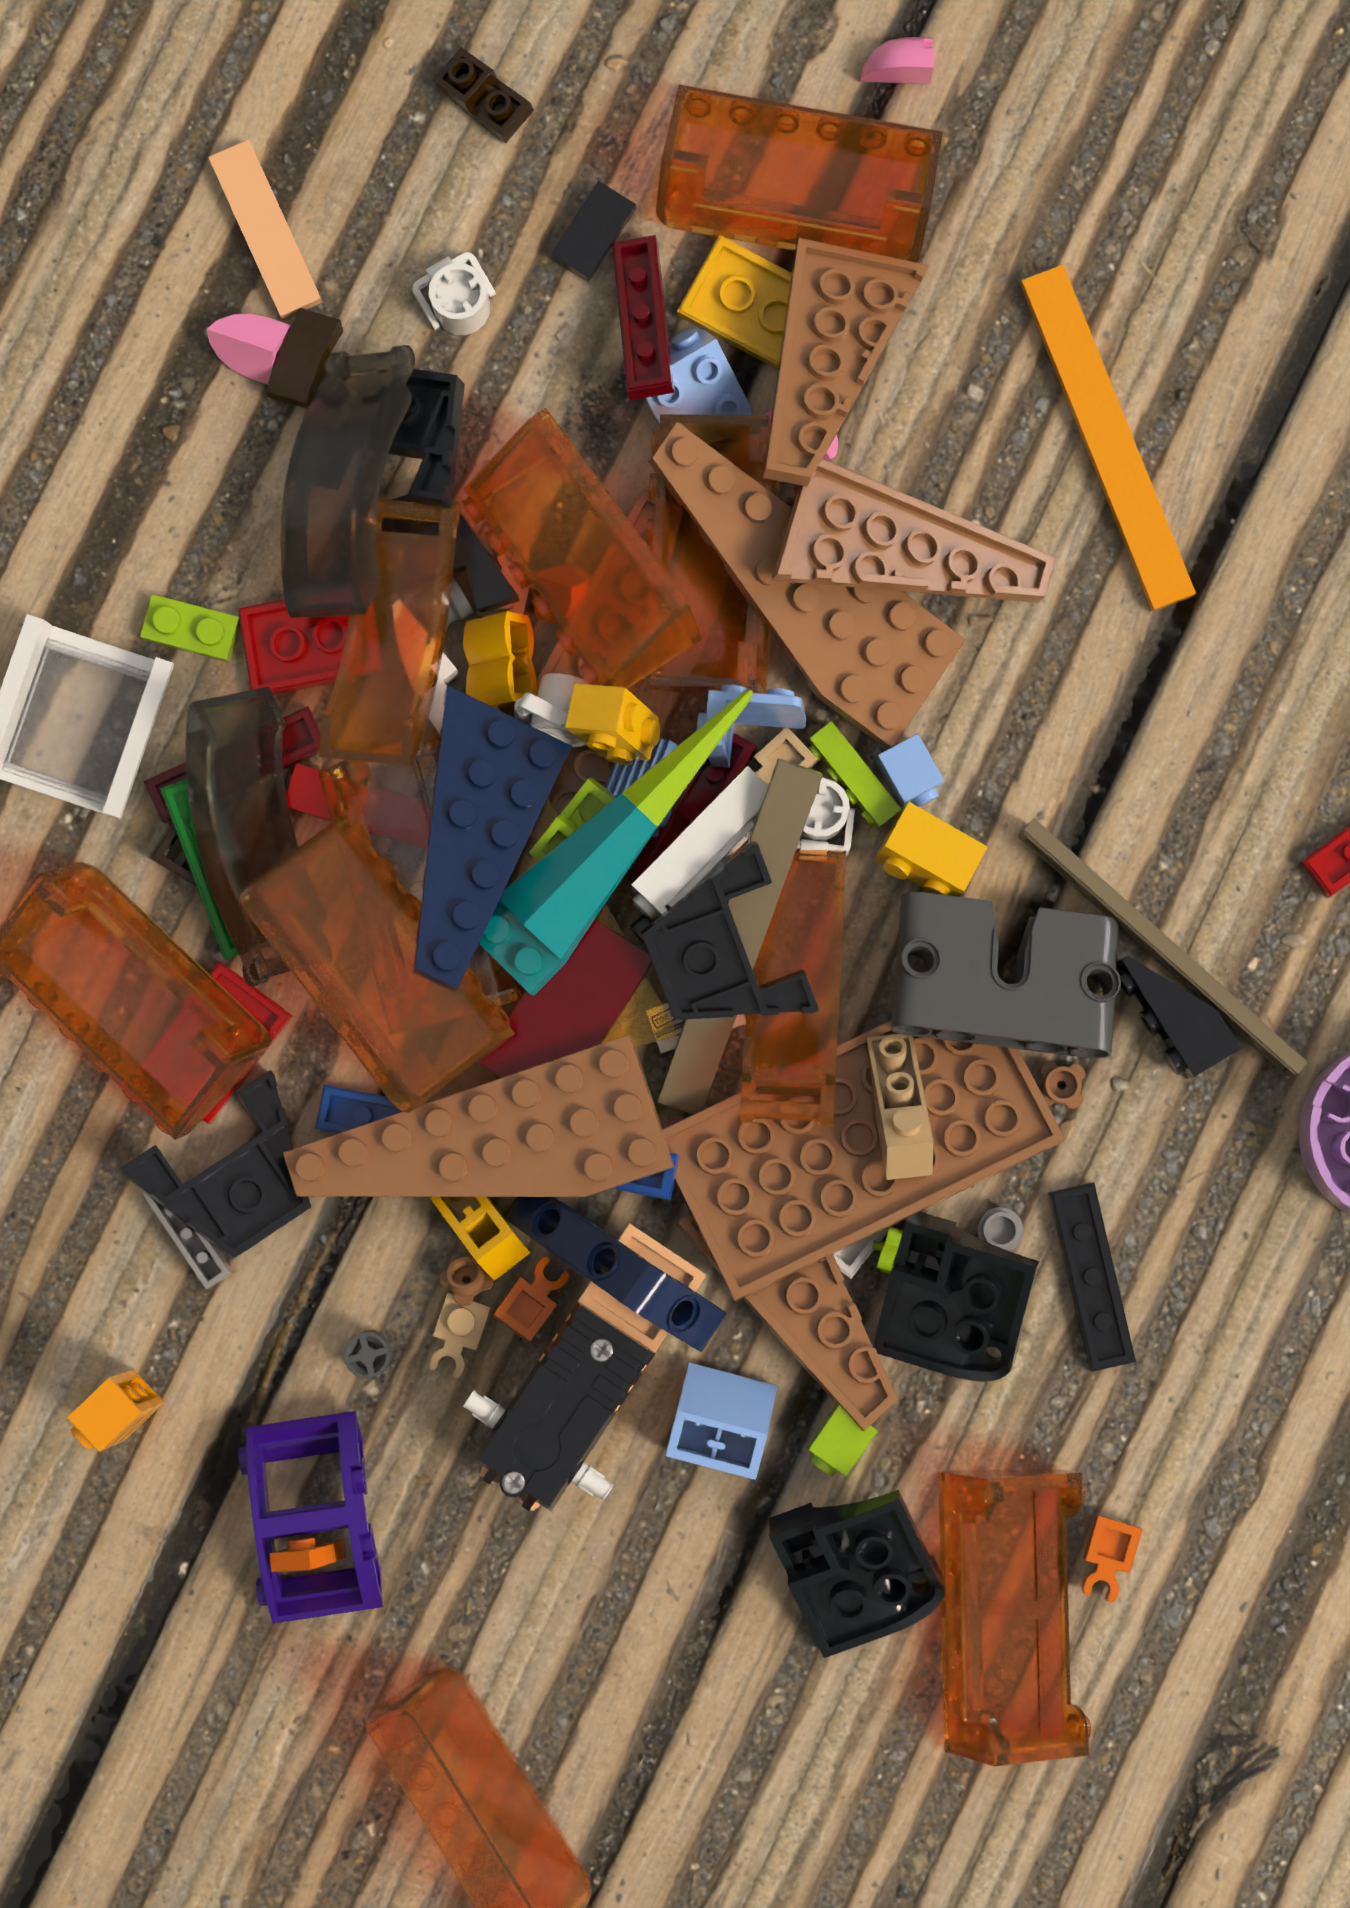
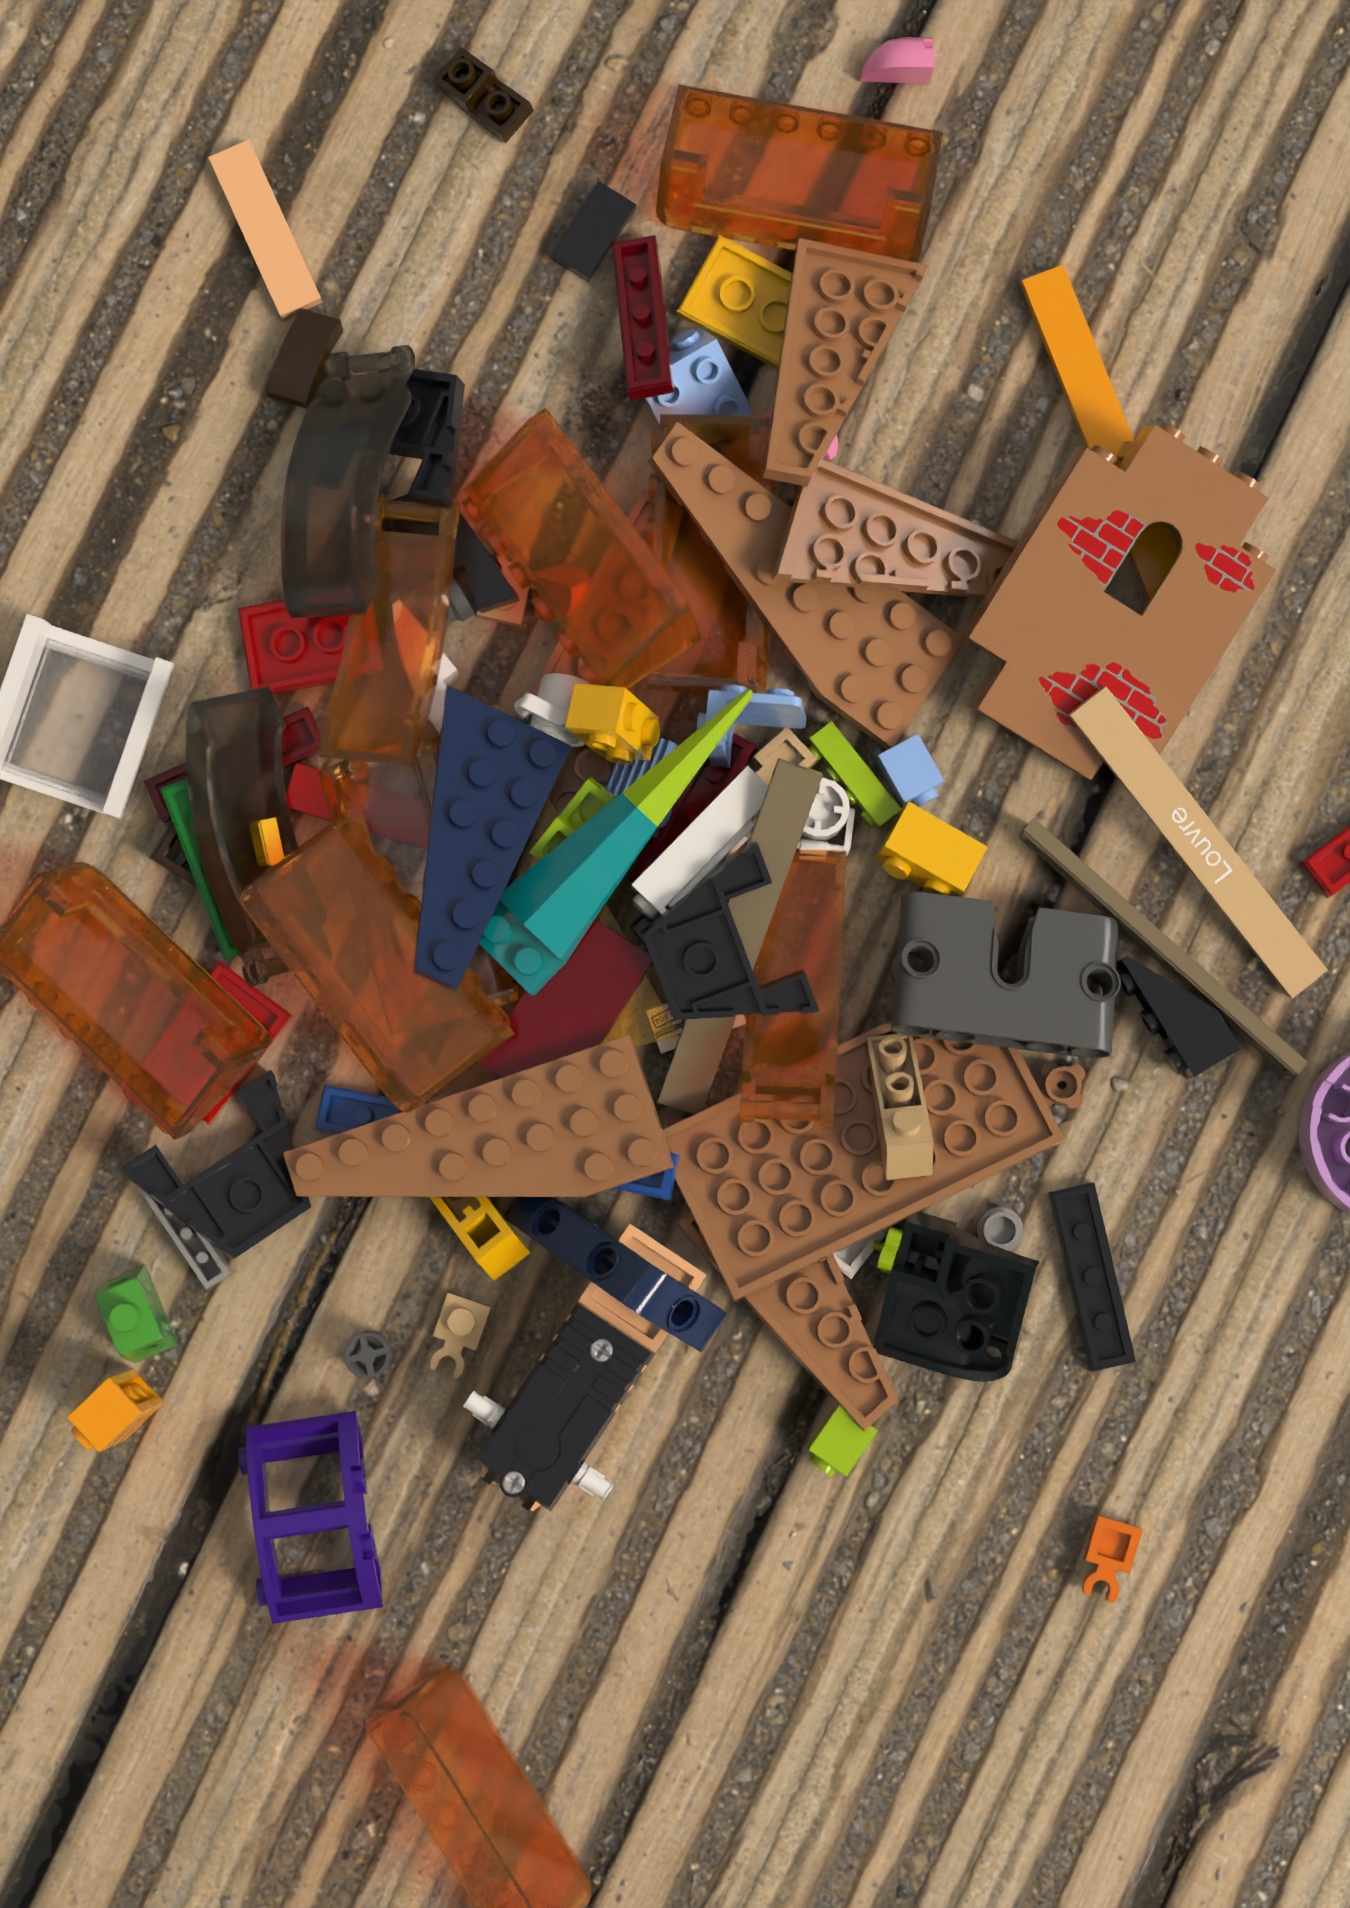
(135, 1315): none -> bright green torso
(190, 628): lime plate -> none
(248, 343): bright pink brick -> none
(266, 841): none -> tile
(307, 1554): orange plate -> none
(456, 294): white piece -> none
(459, 1270): medium nougat plate -> none
(499, 659): yellow brick -> none
(527, 1304): orange plate -> none
(721, 1421): light blue slope -> none
(856, 1569): black slope -> none
(1008, 1615): clear orange windscreen -> none
(1068, 638): none -> medium nougat panel
(1197, 842): none -> tan tile

